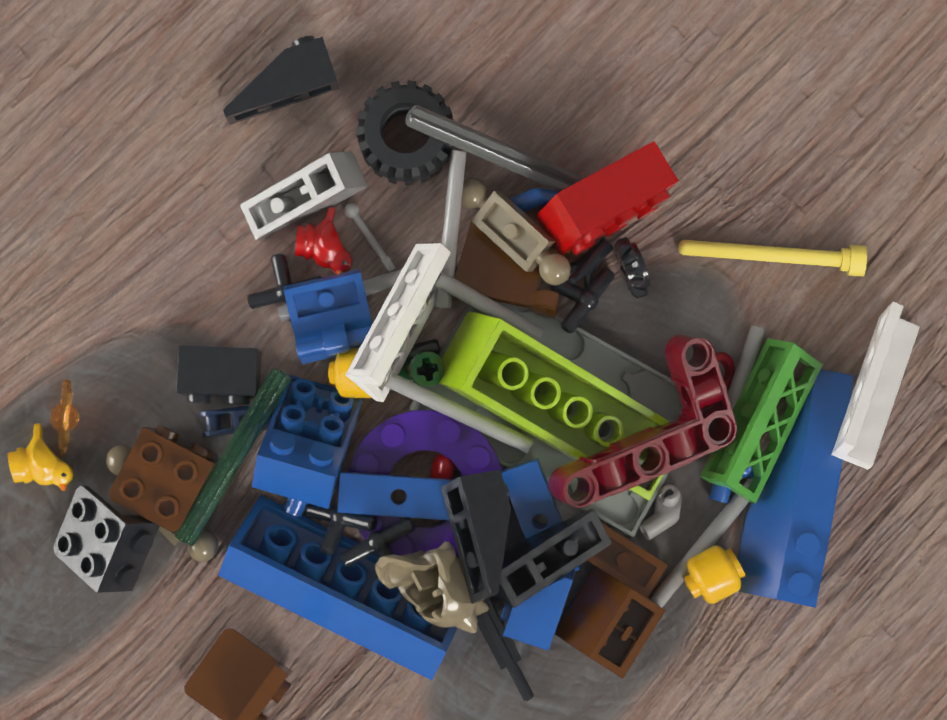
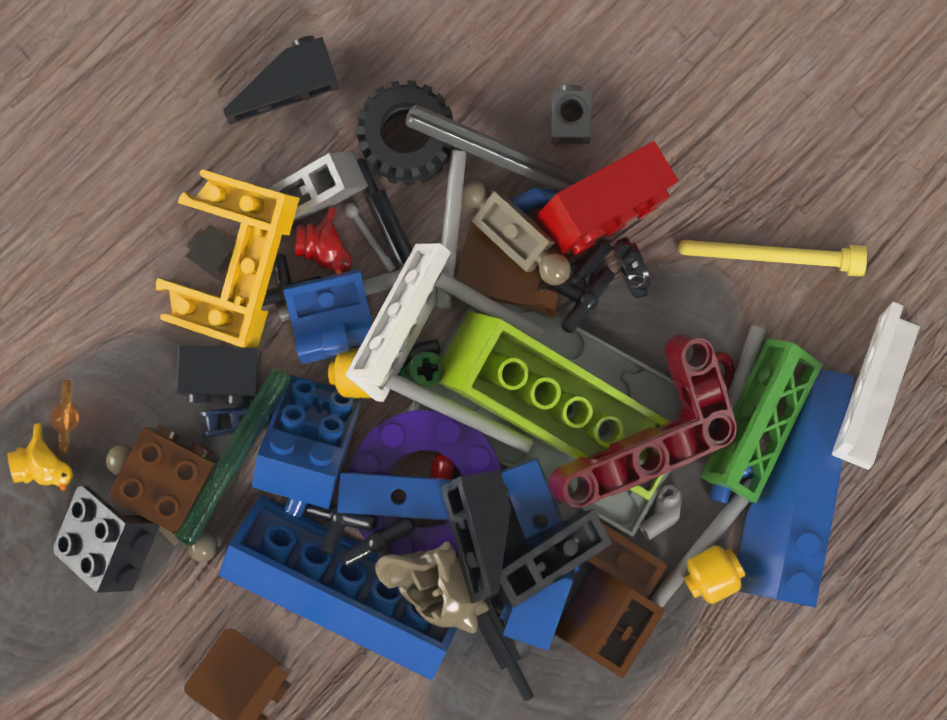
(210, 251): none -> clear smoke brick
(238, 312): none -> yellow wedge
(386, 218): none -> black axle
(570, 132): none -> dark grey brick

